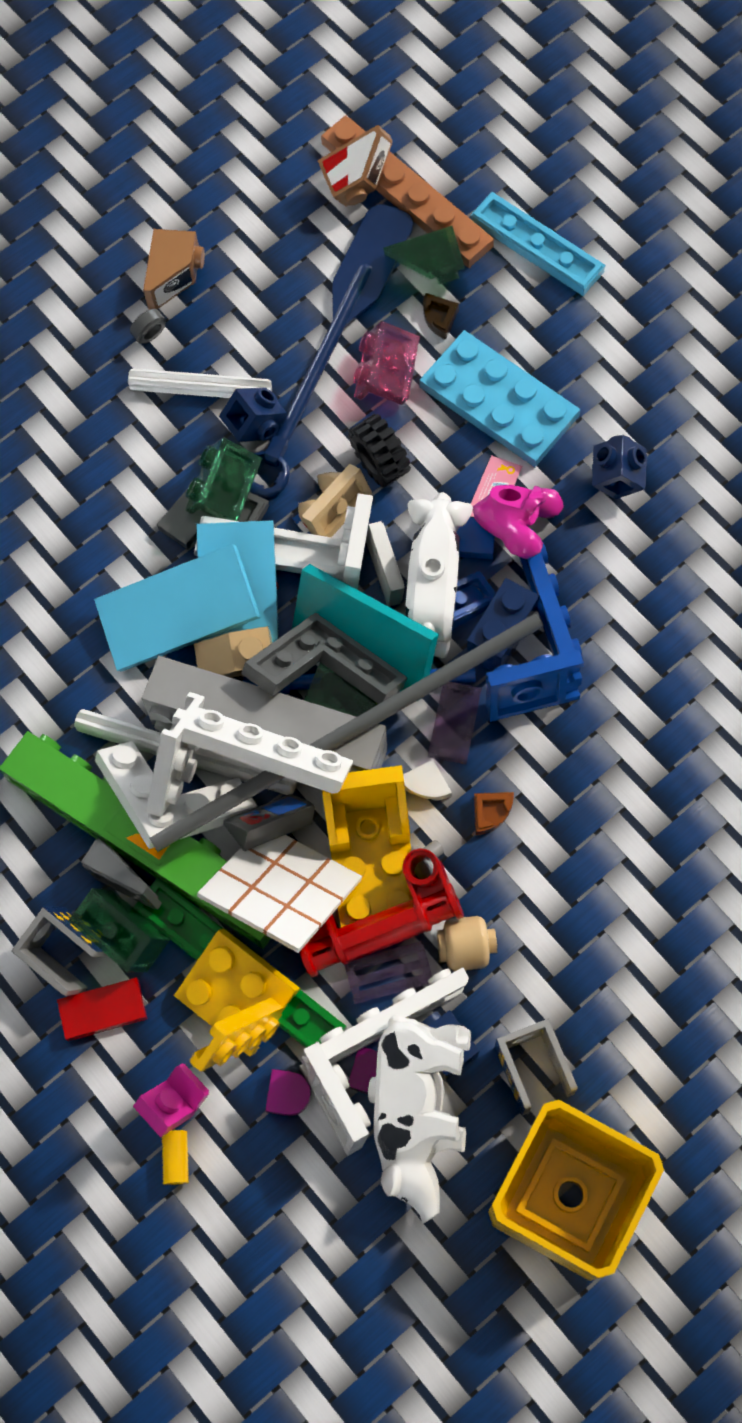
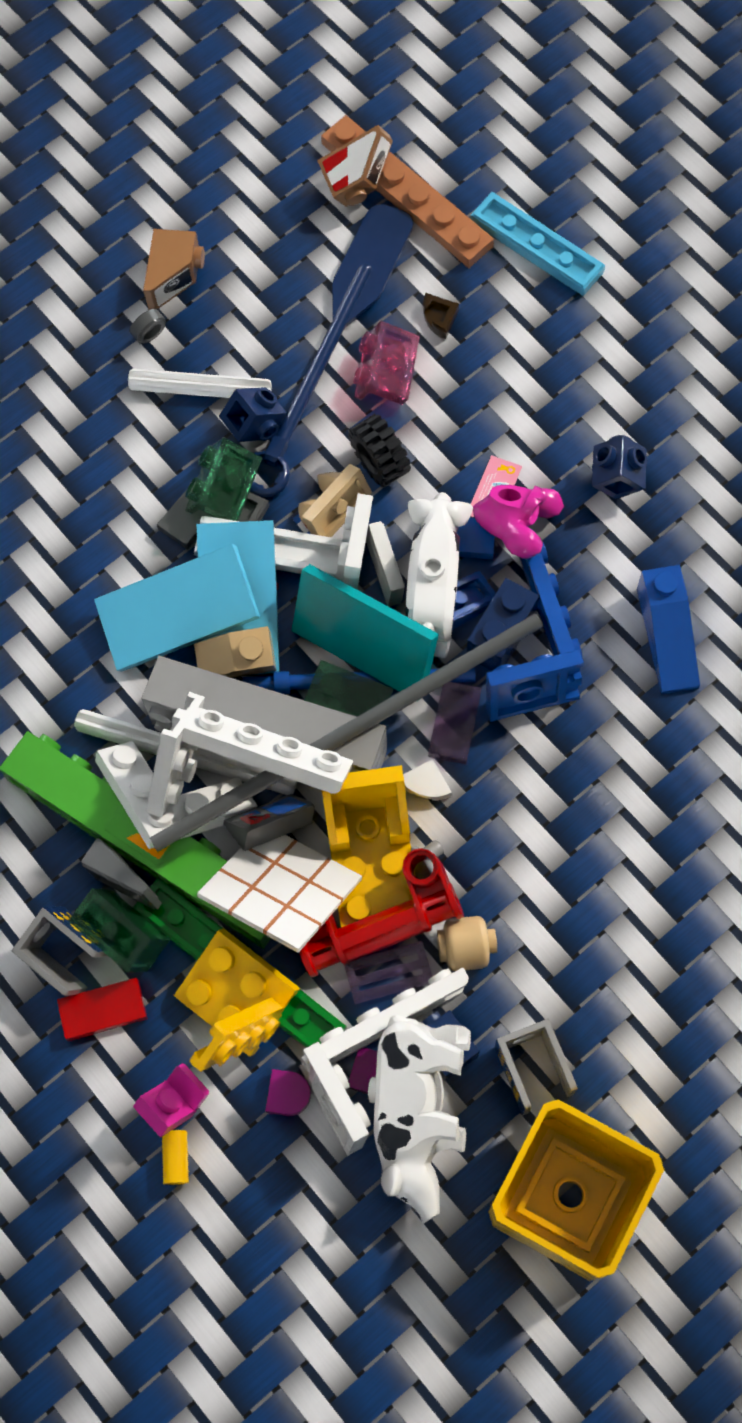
(322, 642): dark grey plate -> none
(429, 255): clear green slope -> none
(491, 810): dark orange tile -> none
(499, 398): medium azure plate -> none
(669, 628): none -> blue slope

